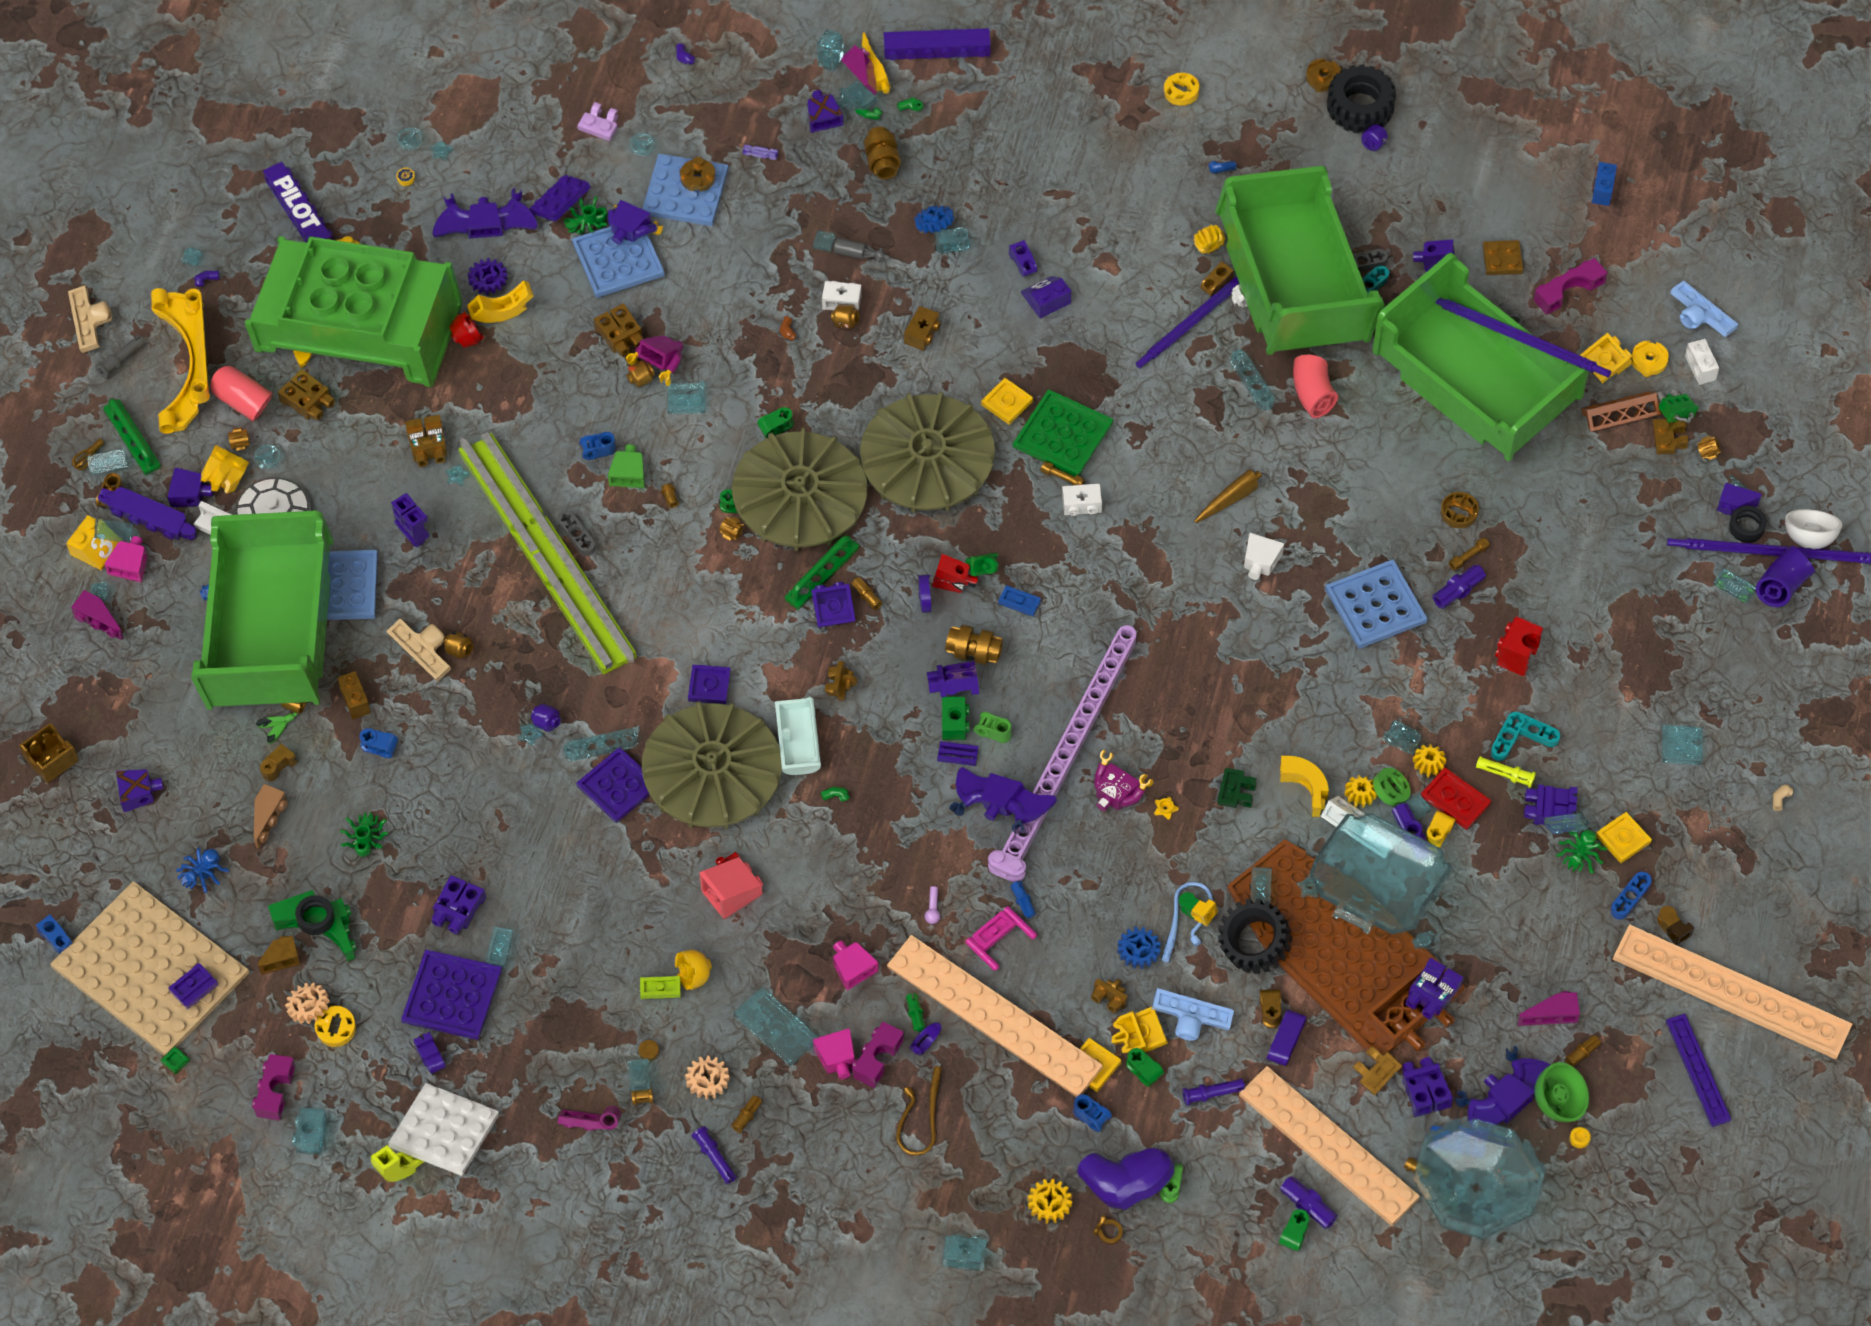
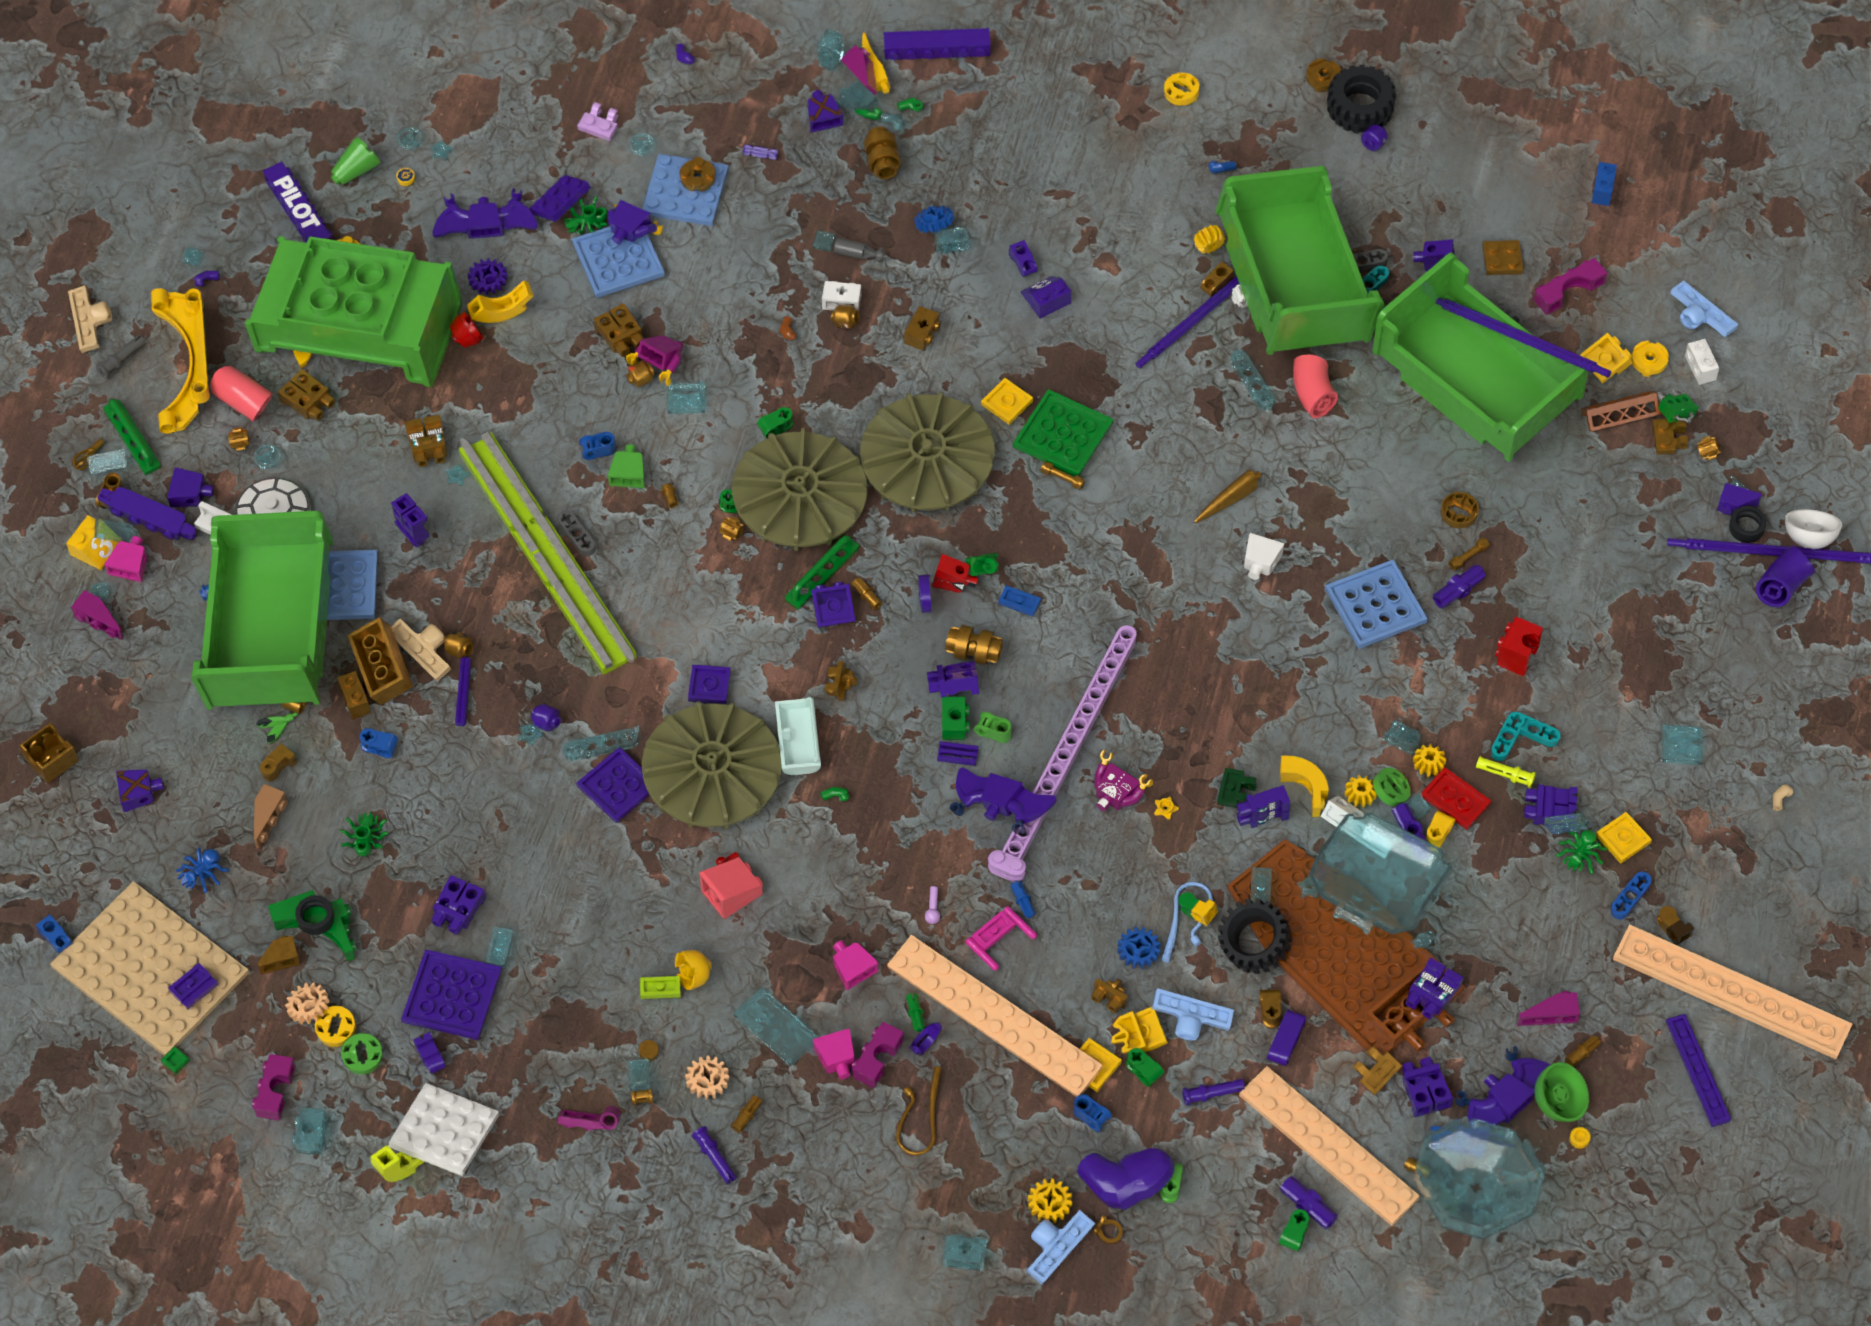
(223, 470): yellow plate -> none
(354, 162): none -> bright green cone
(372, 1052): none -> bright green piece
(380, 661): none -> pearl gold brick
(463, 691): none -> dark purple axle
(892, 118): none -> clear light blue arm
(1057, 1244): none -> light blue plate
(1081, 499): white brick -> none
(1263, 807): none -> dark purple hips
(1734, 585): clear light blue tile -> none

